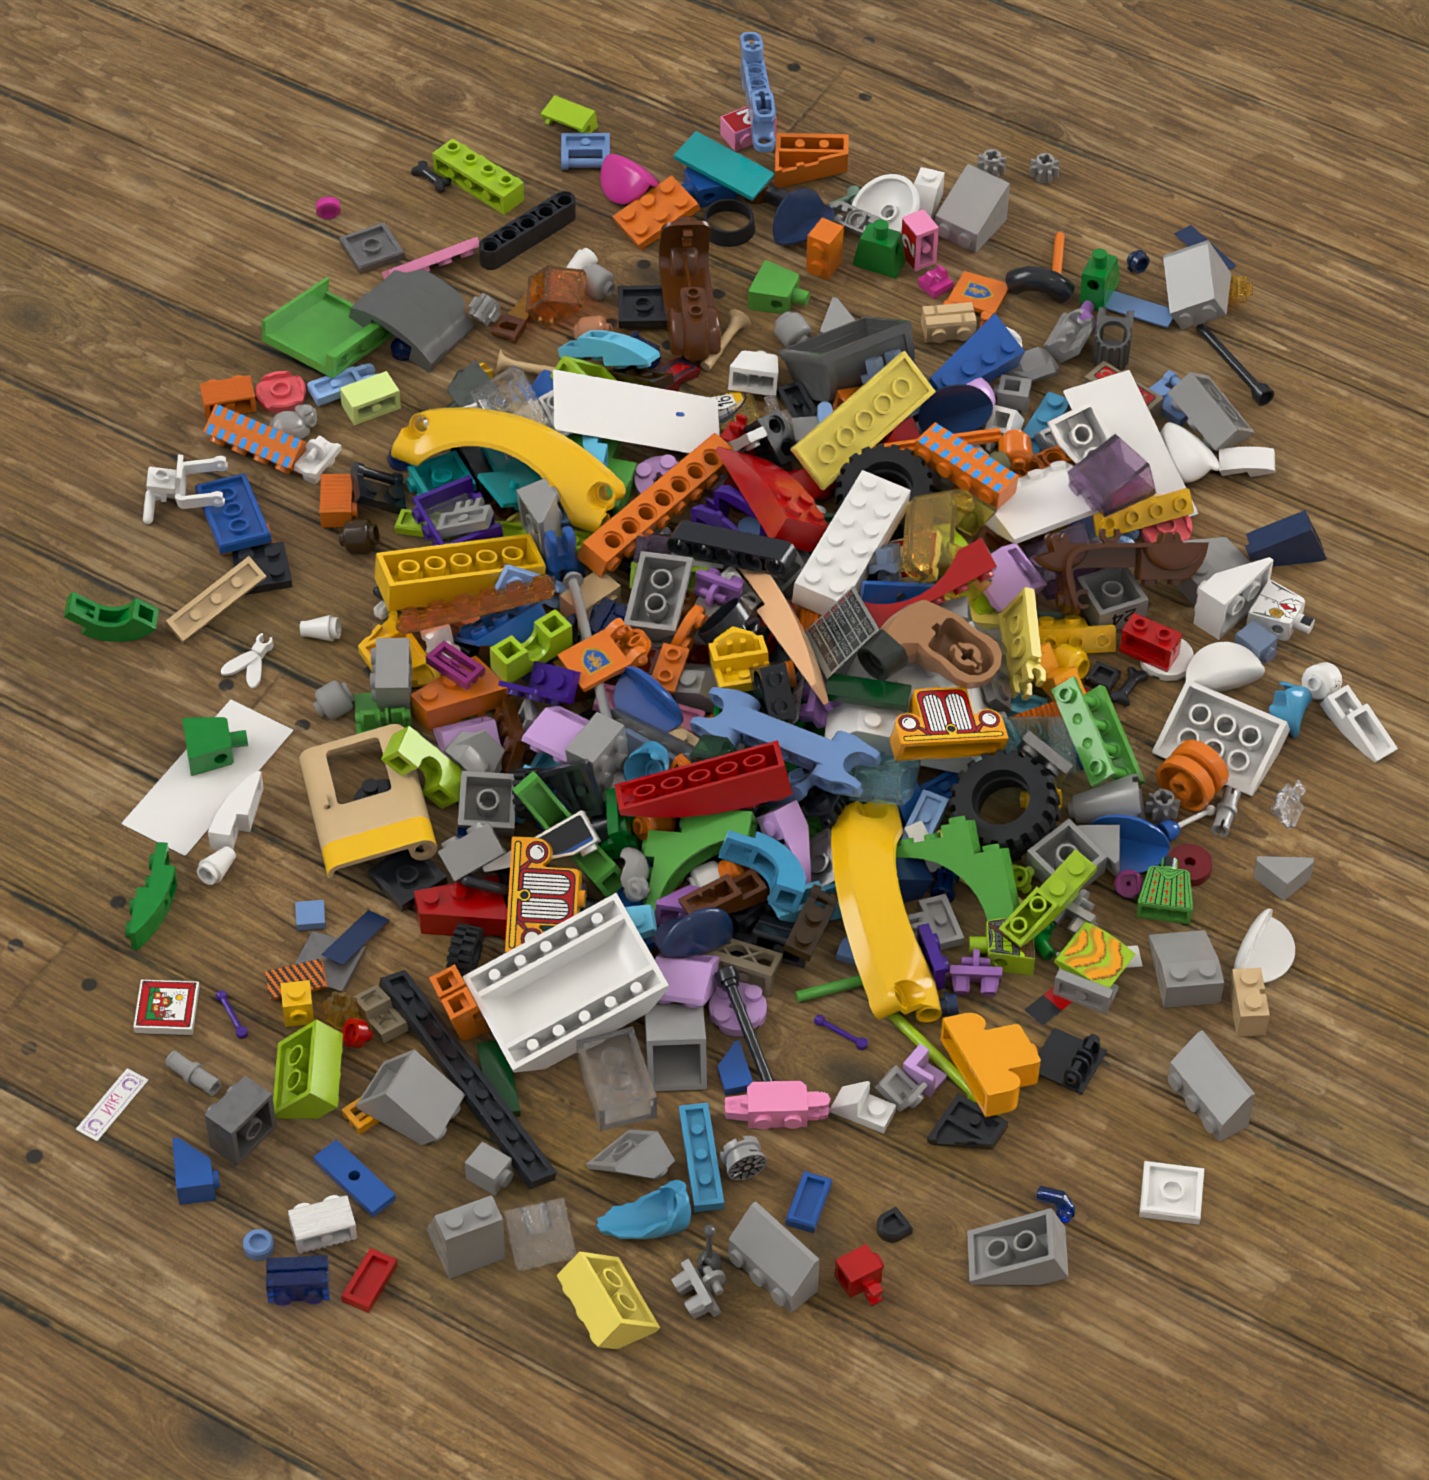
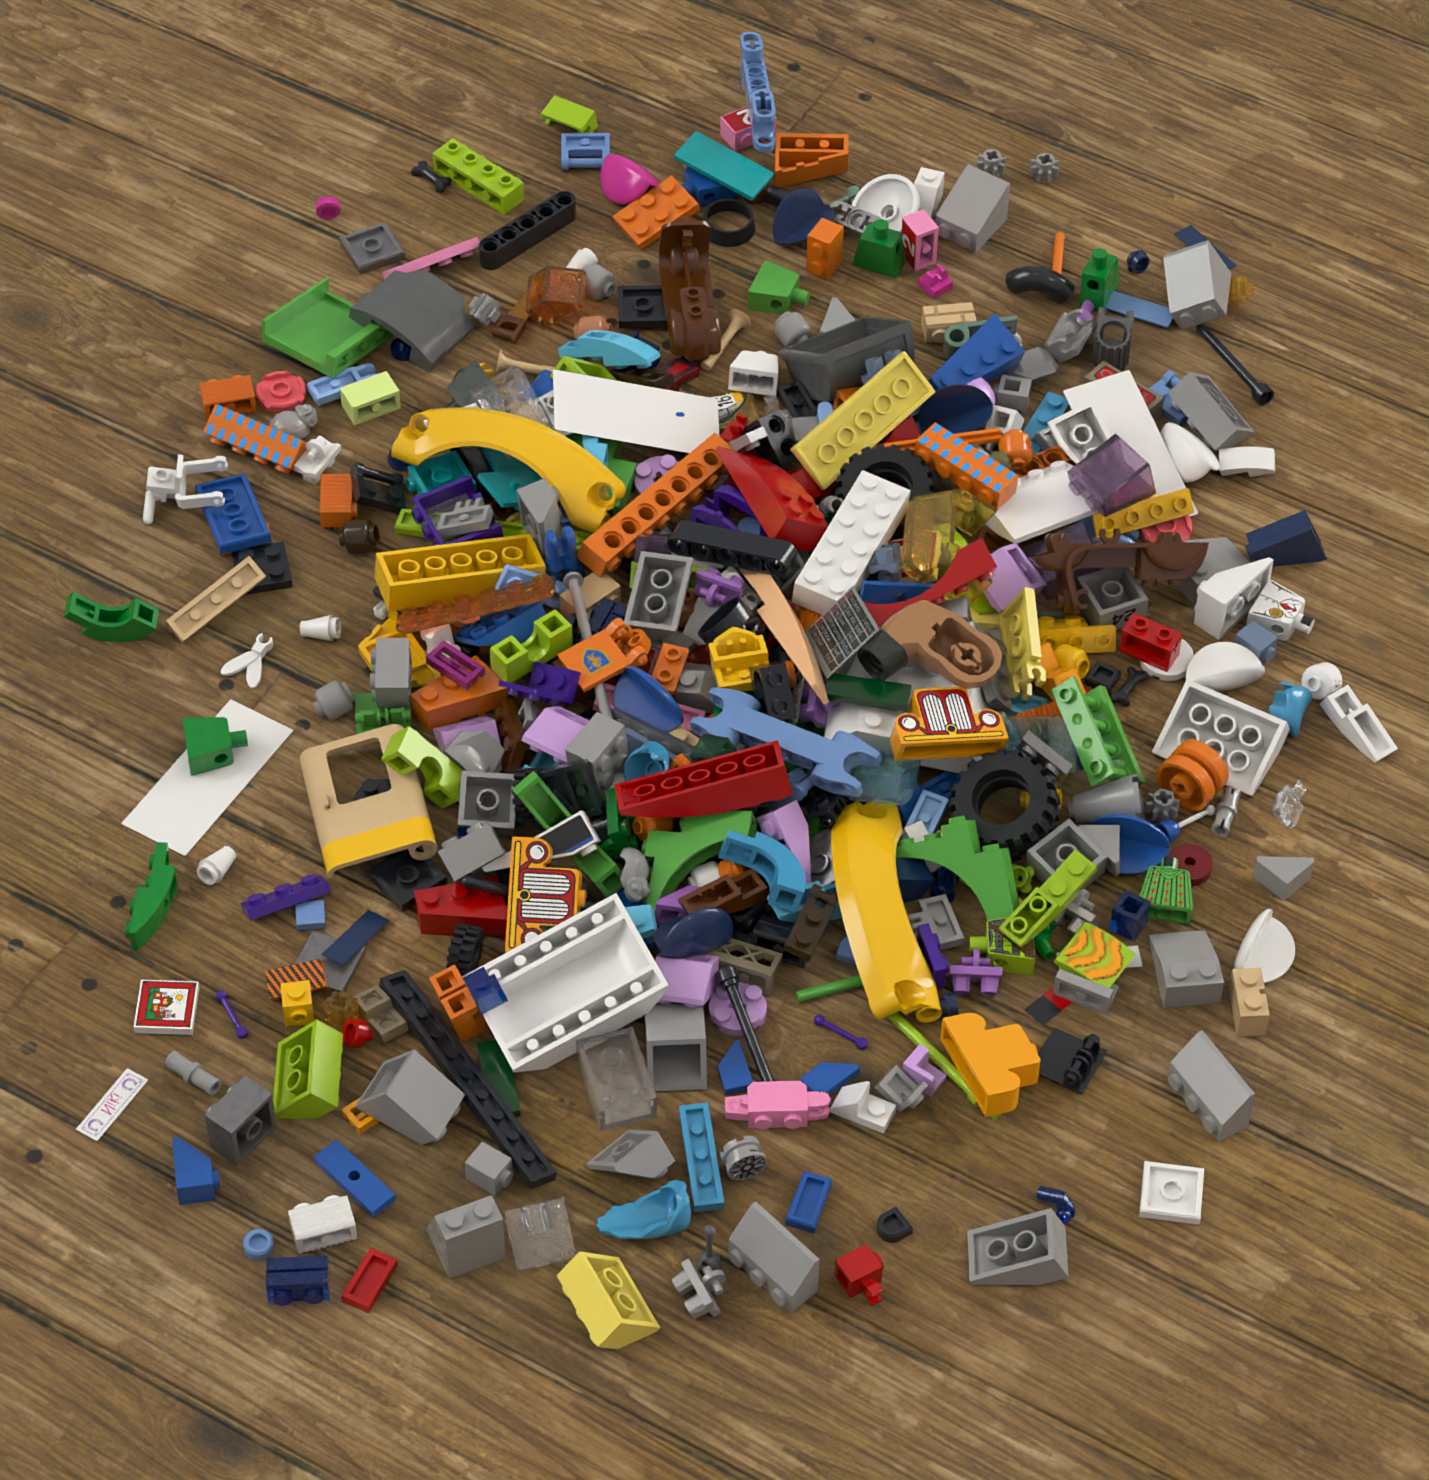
(236, 812): white slope -> none
(285, 896): none -> dark purple plate
(485, 990): none -> clear blue brick
(690, 625): orange tile -> none
(829, 1077): none -> blue tile
(830, 504): none -> light grey pin
(958, 334): none -> sand green door
(967, 1126): black wing -> none
(982, 291): orange flag -> none
(1128, 883): magenta tile -> none
(1129, 915): none -> clear blue brick

